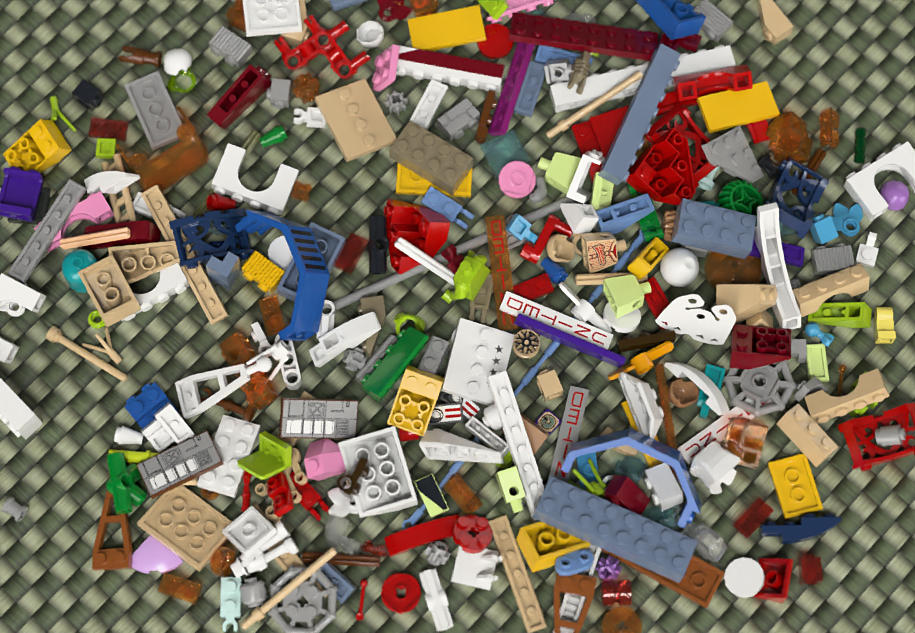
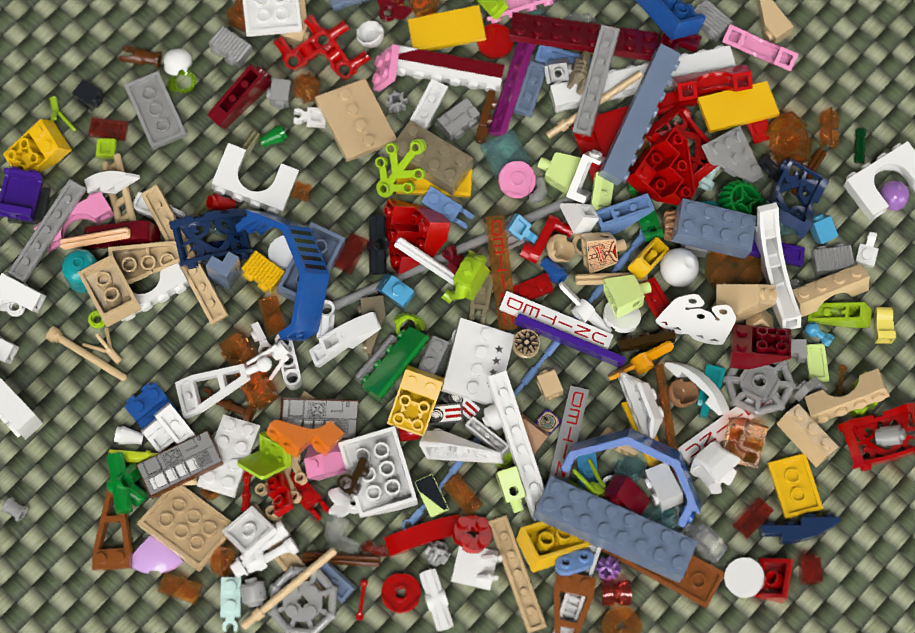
(173, 163): clear orange windscreen -> none
(296, 438): none -> orange arch
(354, 359): light grey gear -> none
(395, 291): none -> dark azure torso
(398, 169): none -> lime plant
(596, 80): none -> light grey tile
(760, 48): none -> bright pink arch
(845, 217): dark azure plate -> none

